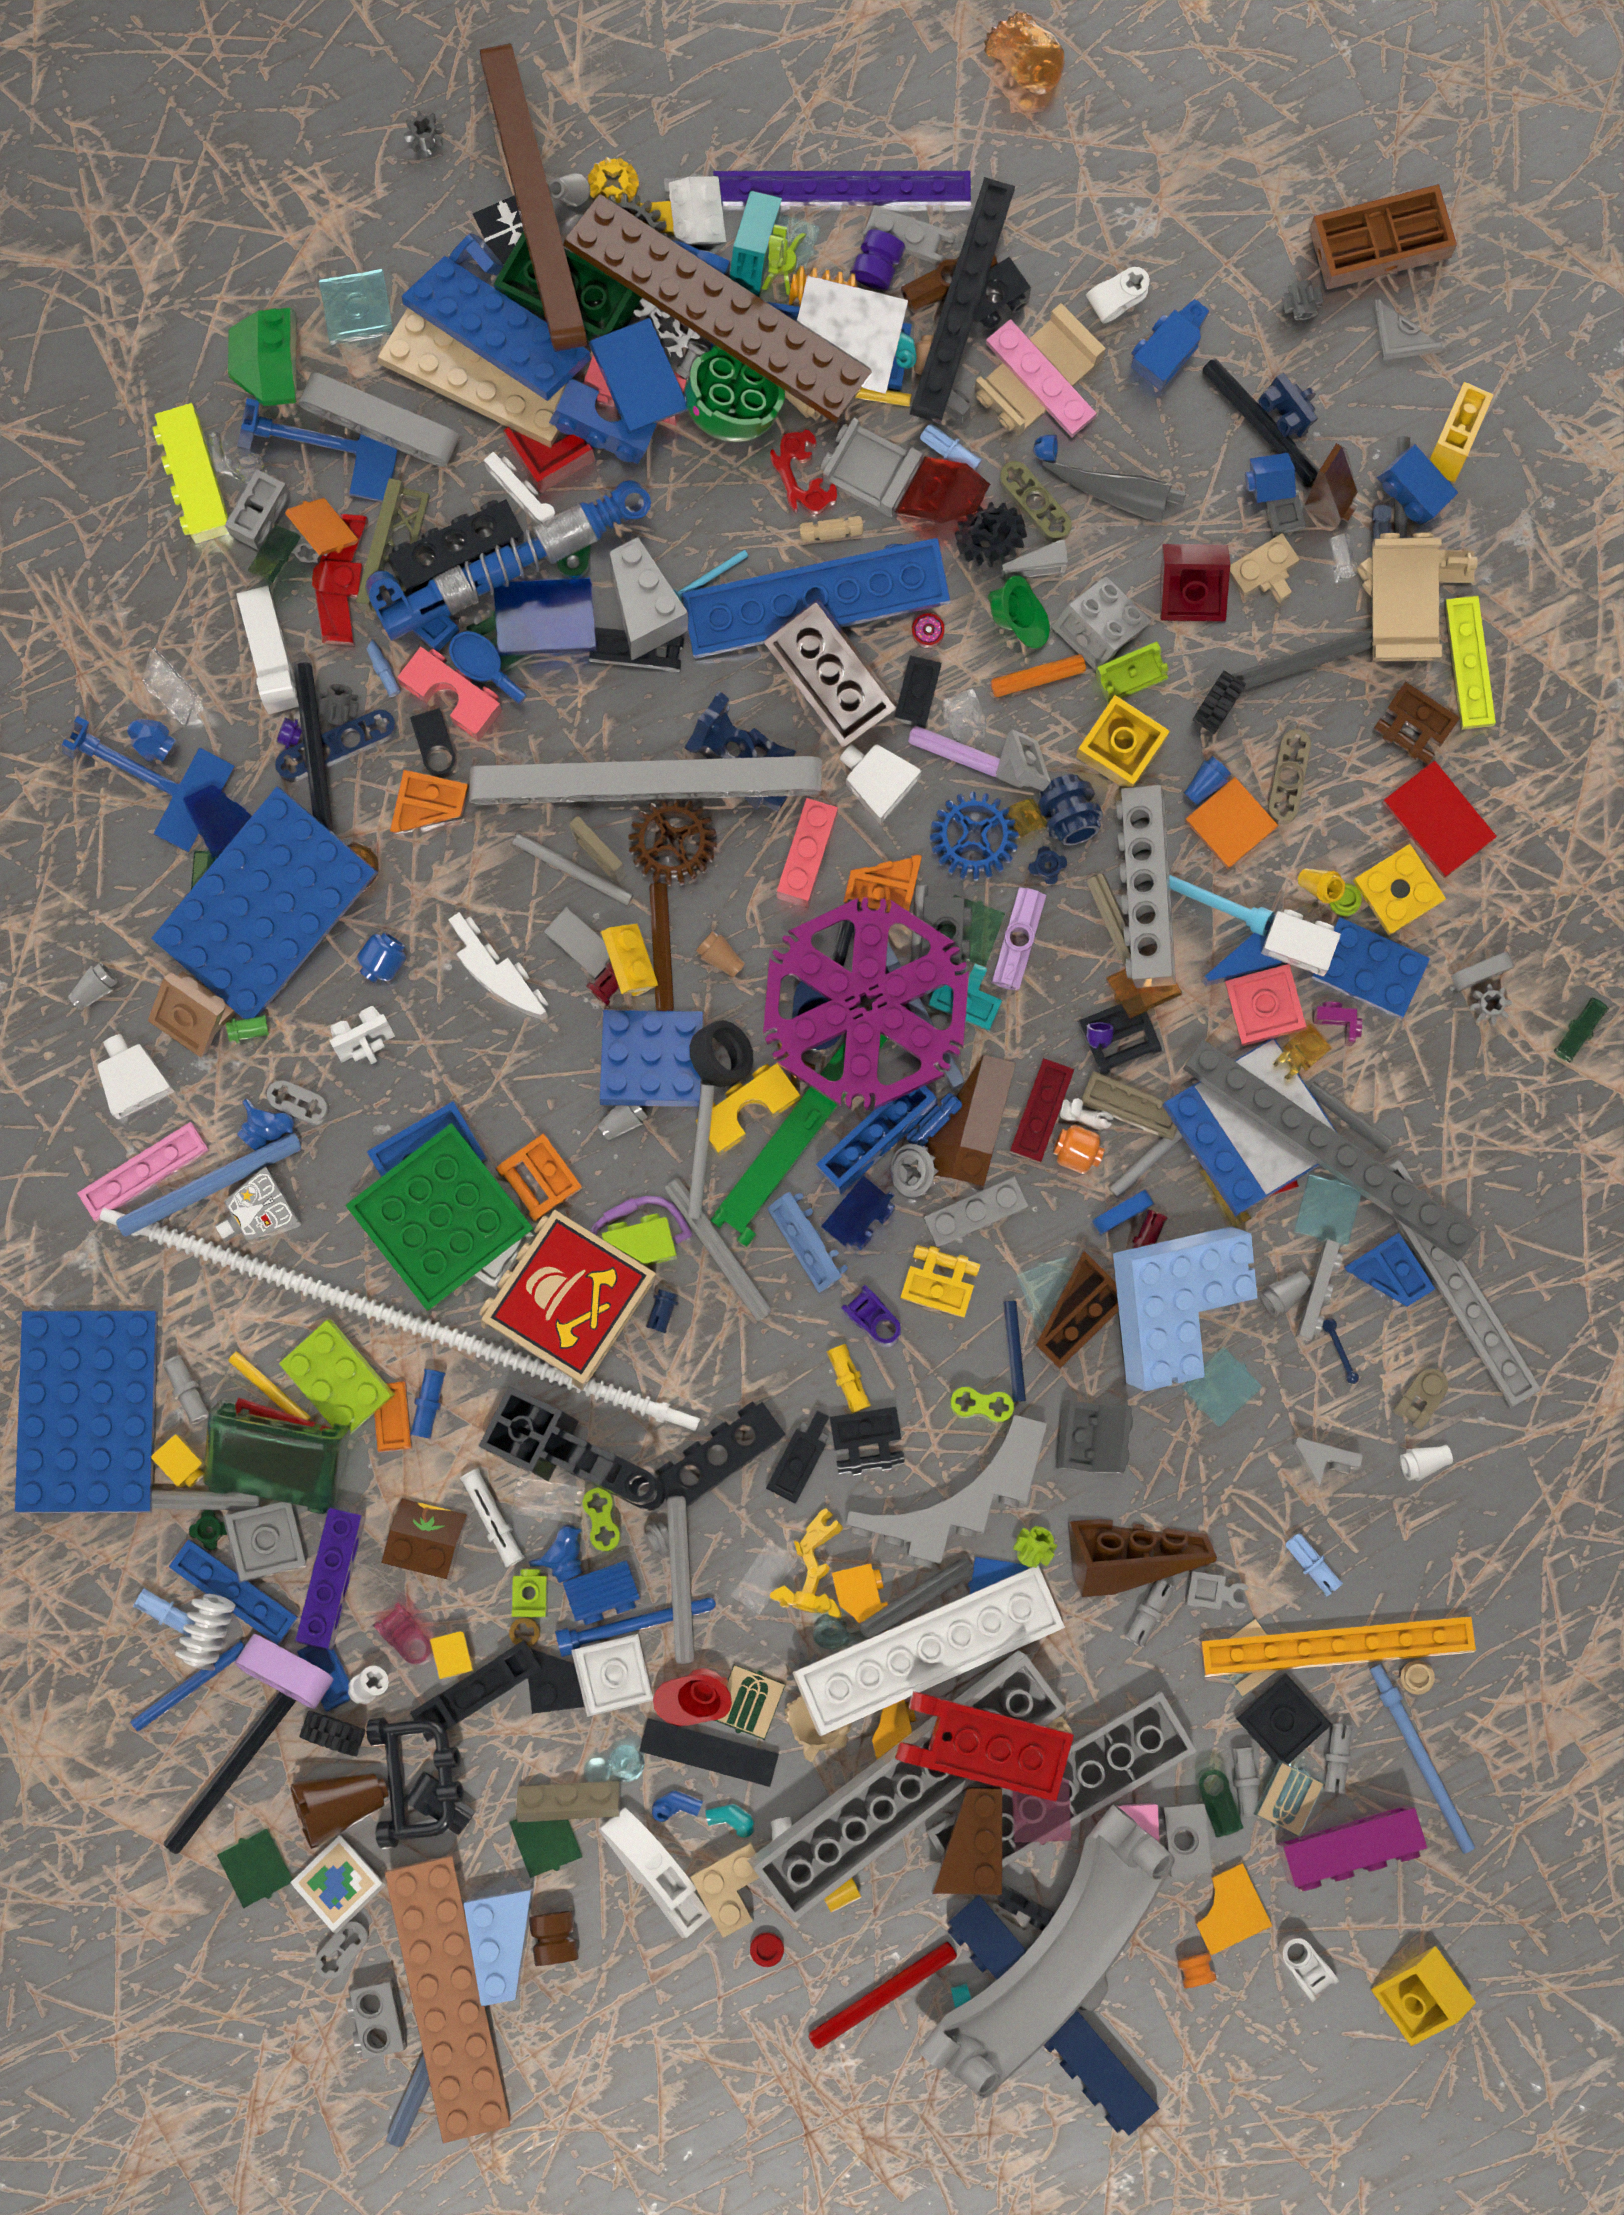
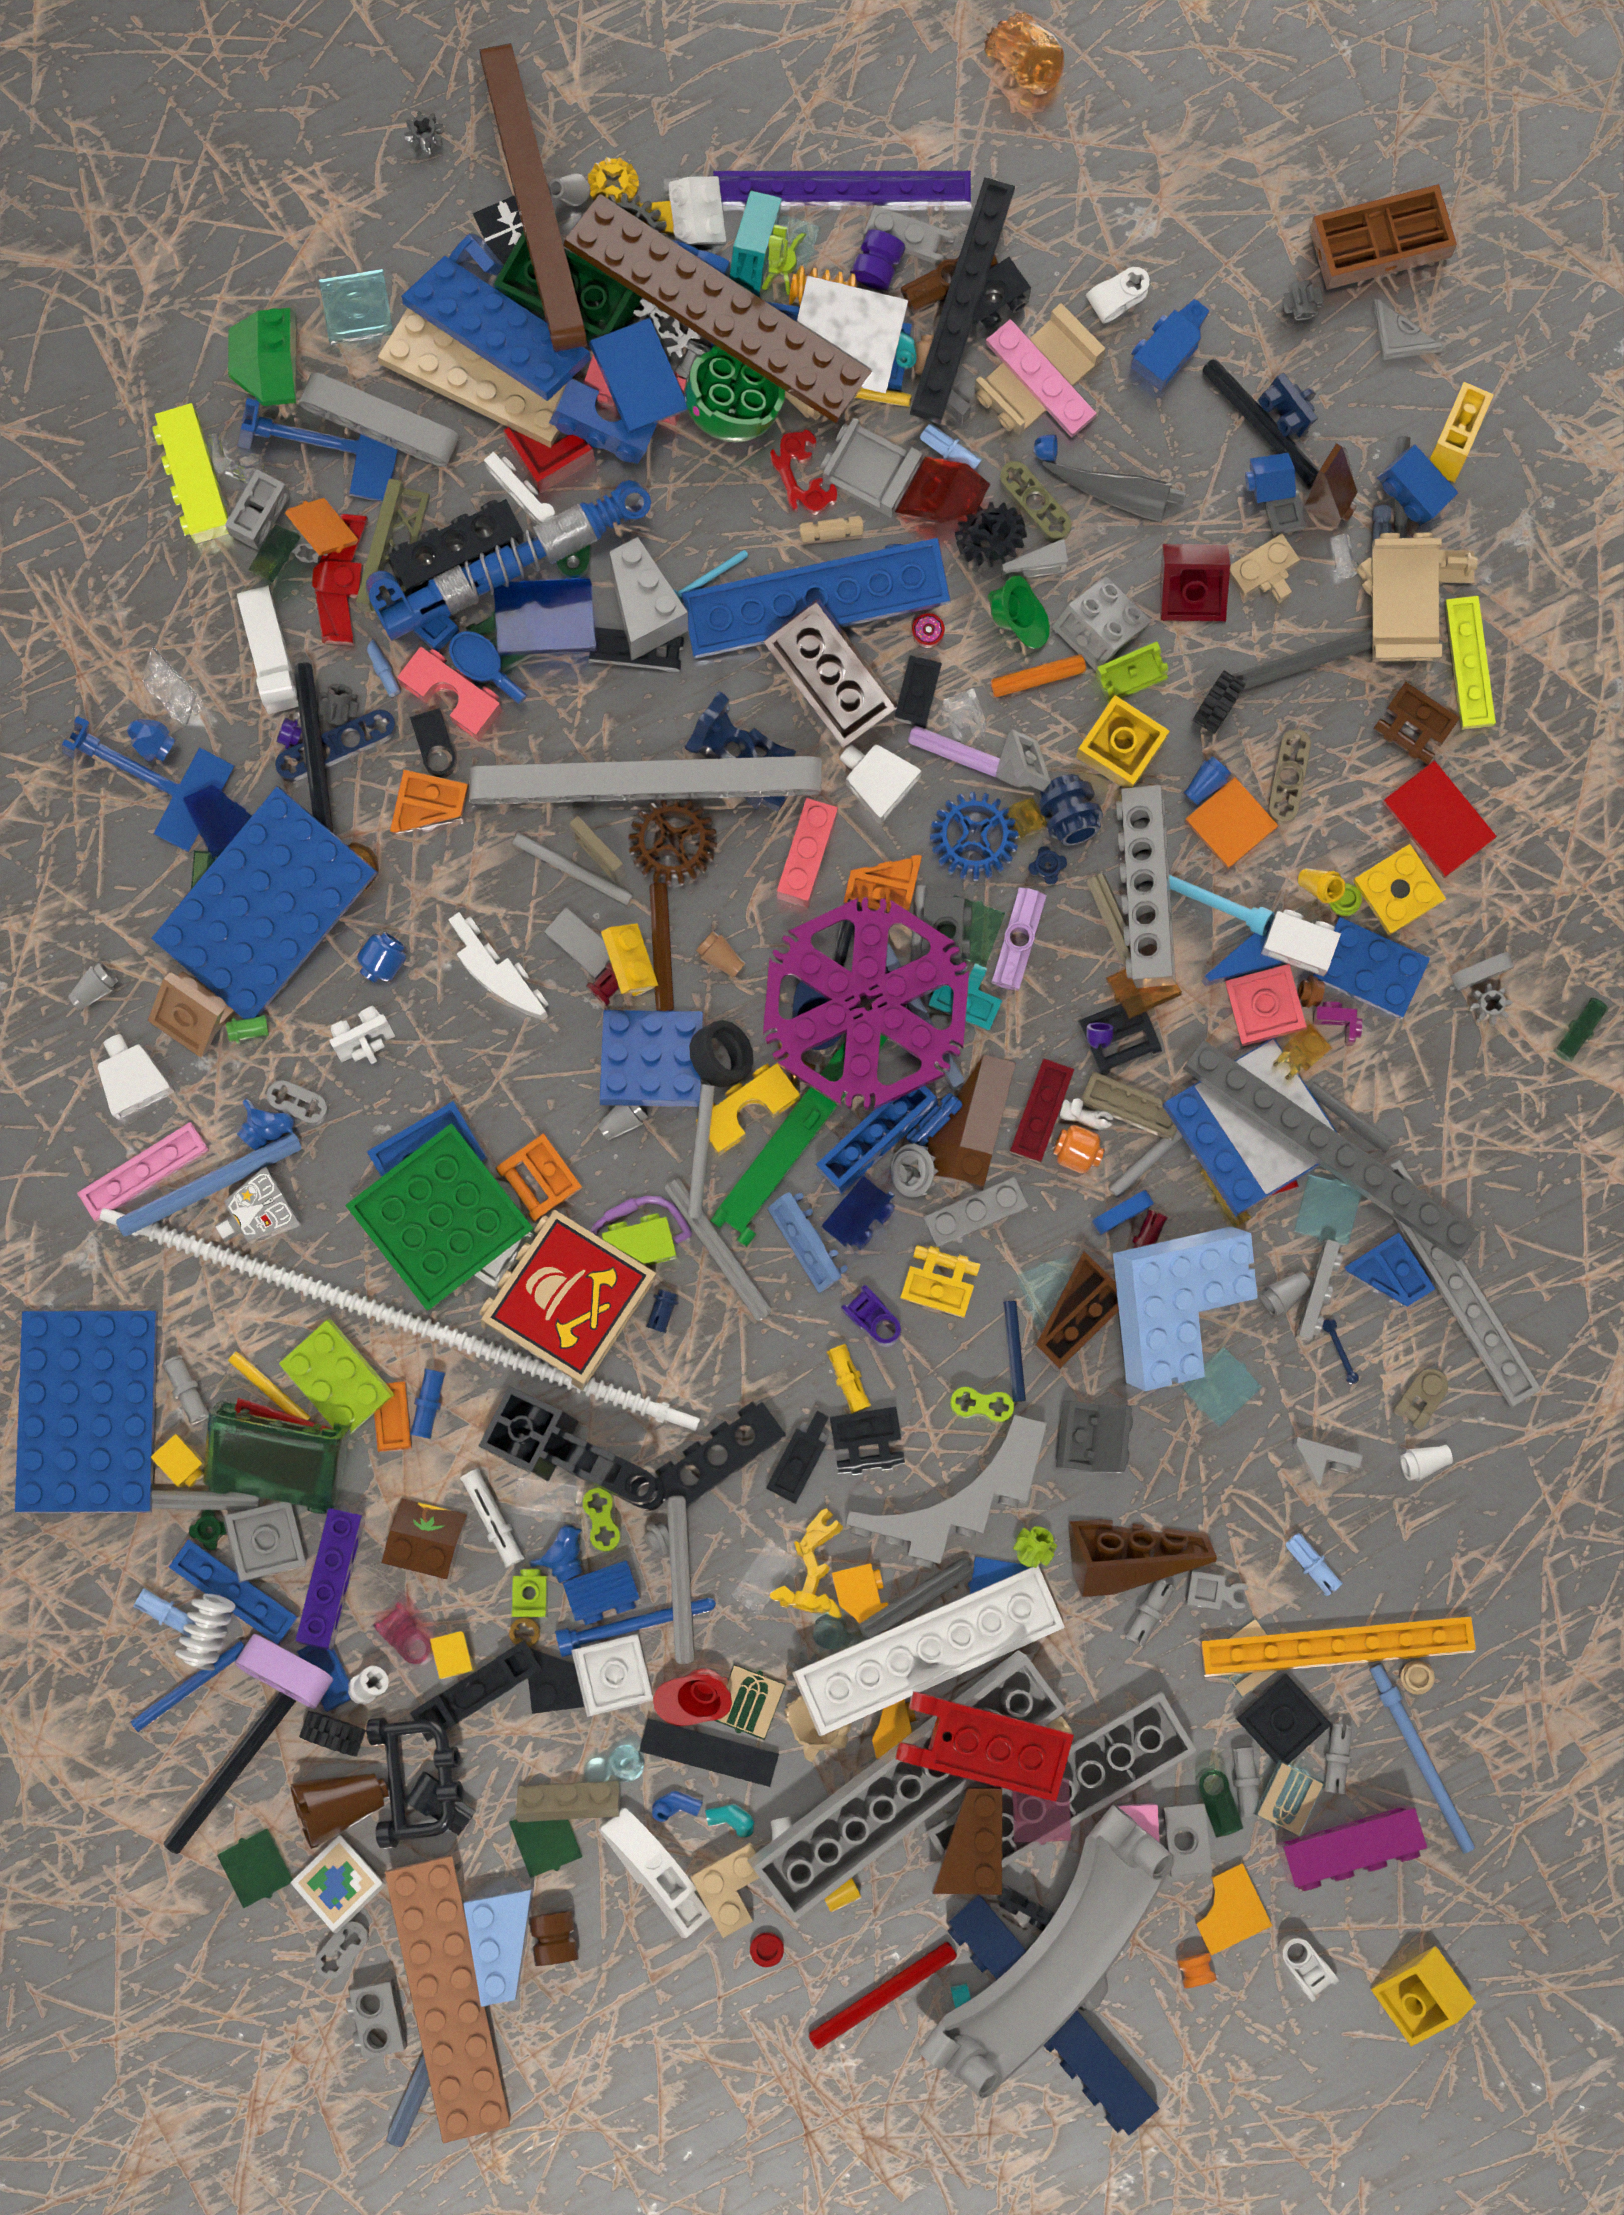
(1311, 991): none -> dark orange plate

